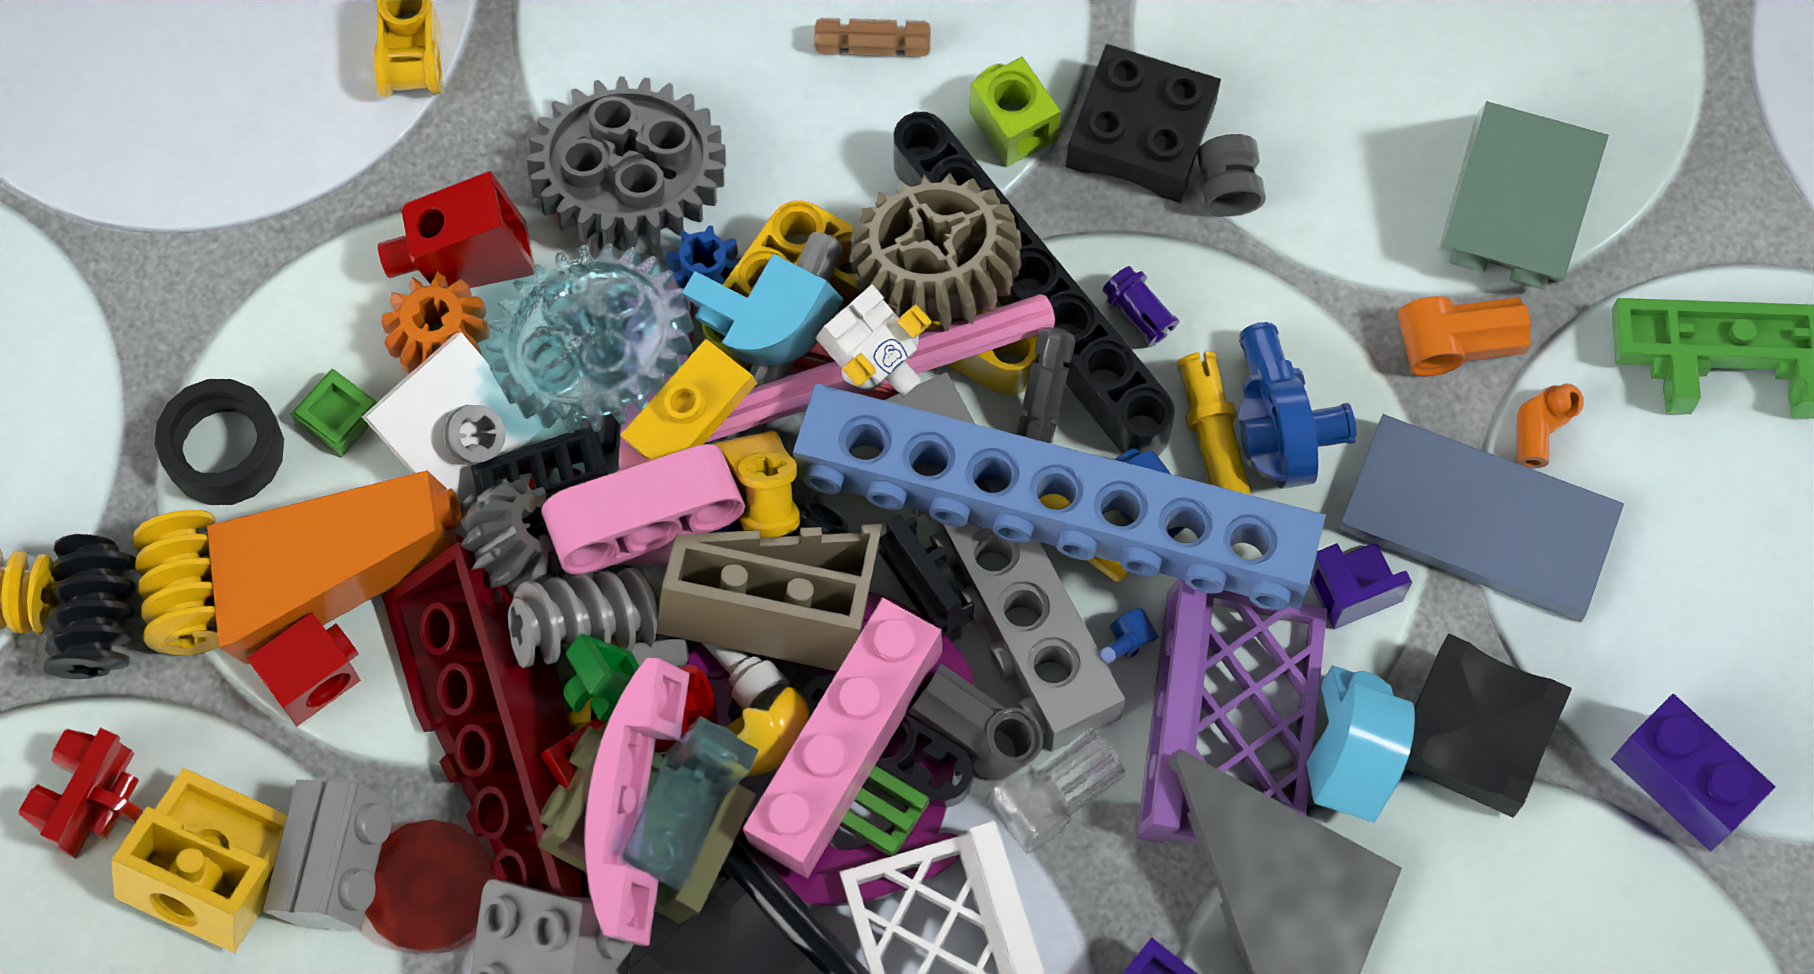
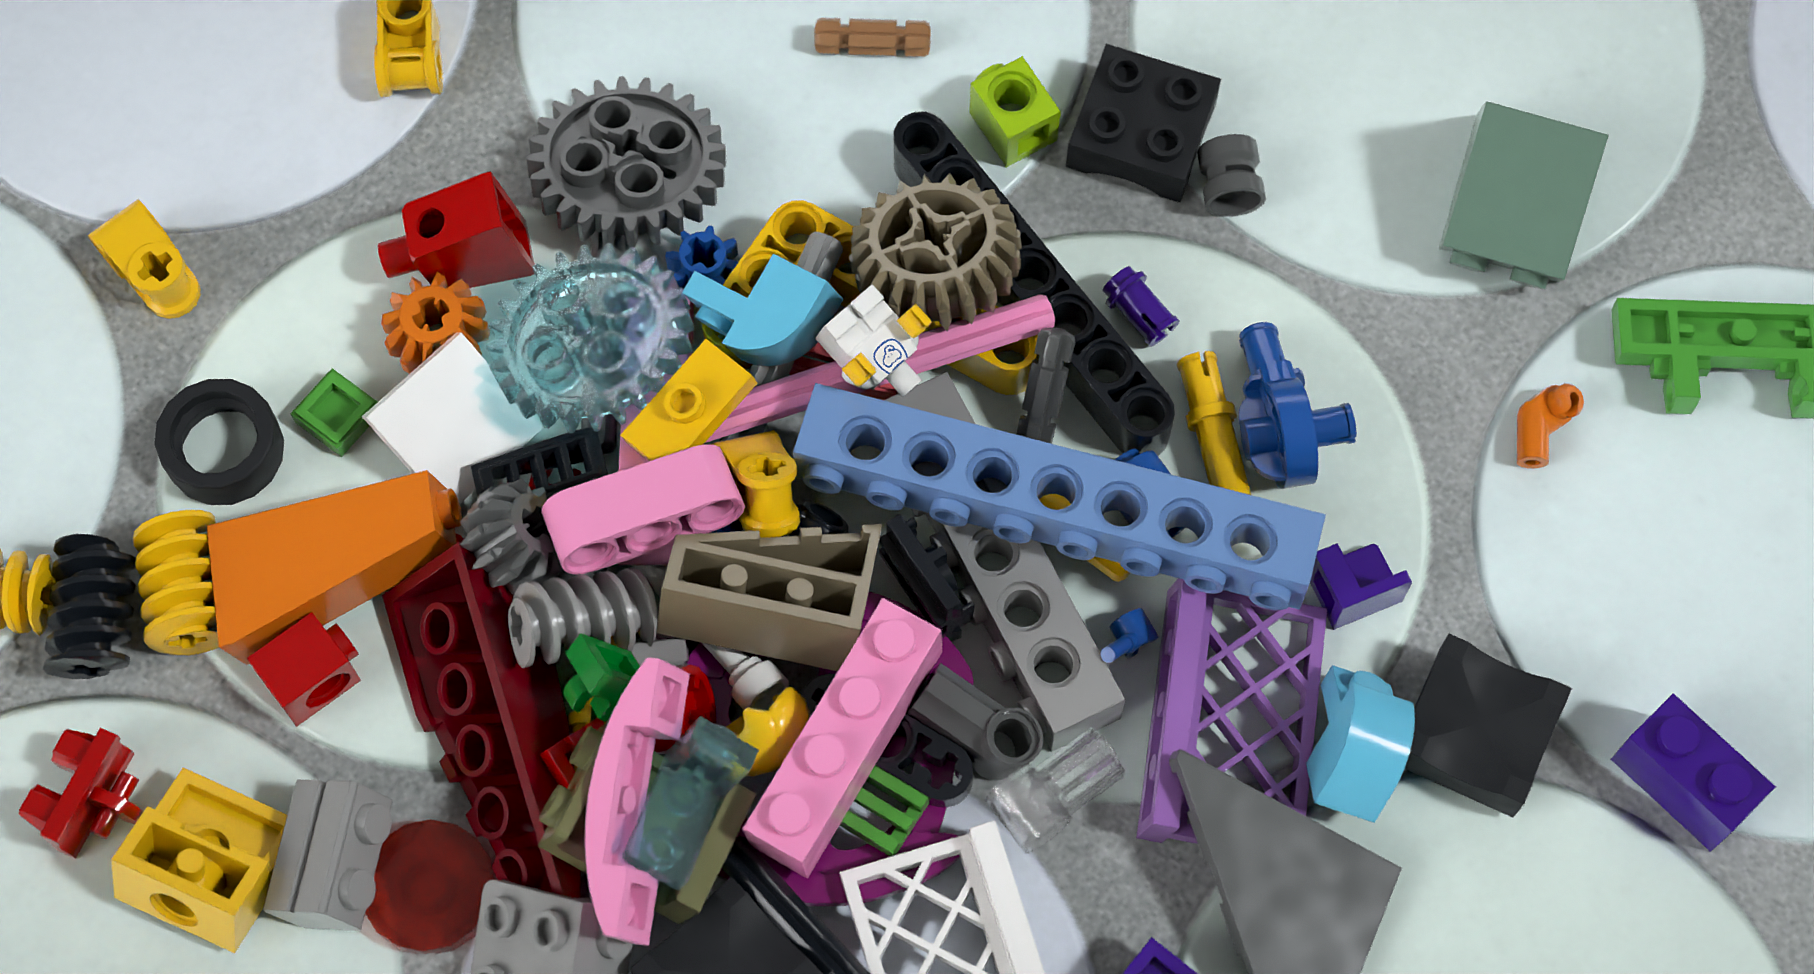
(148, 261): none -> yellow piece
(473, 413): light grey bush -> none
(1446, 335): orange piece -> none
(1482, 517): sand blue tile -> none

